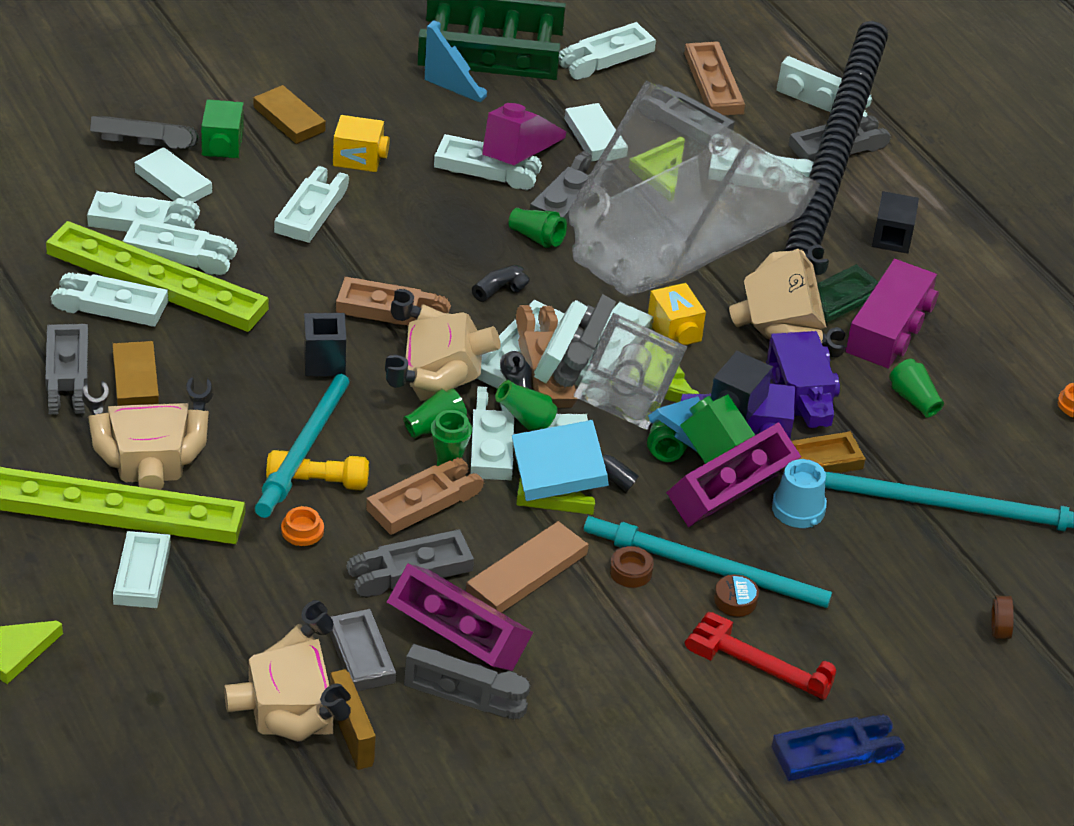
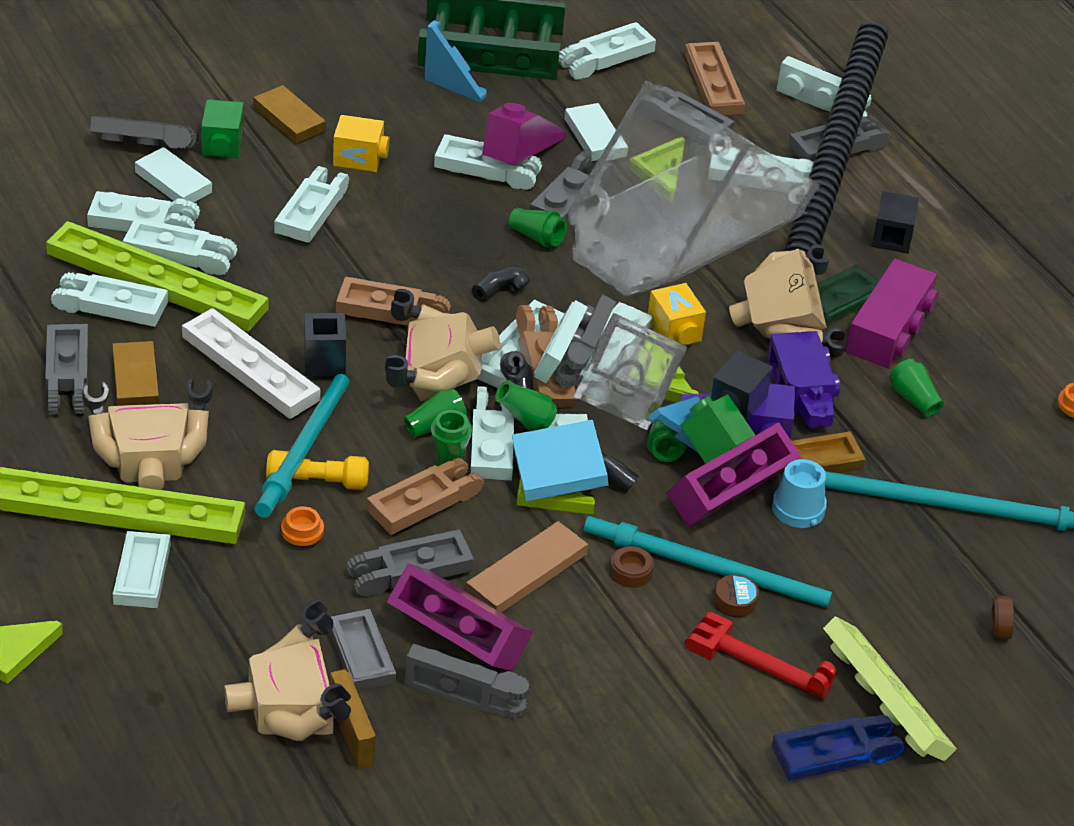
(251, 363): none -> white plate
(898, 702): none -> yellowish green plate

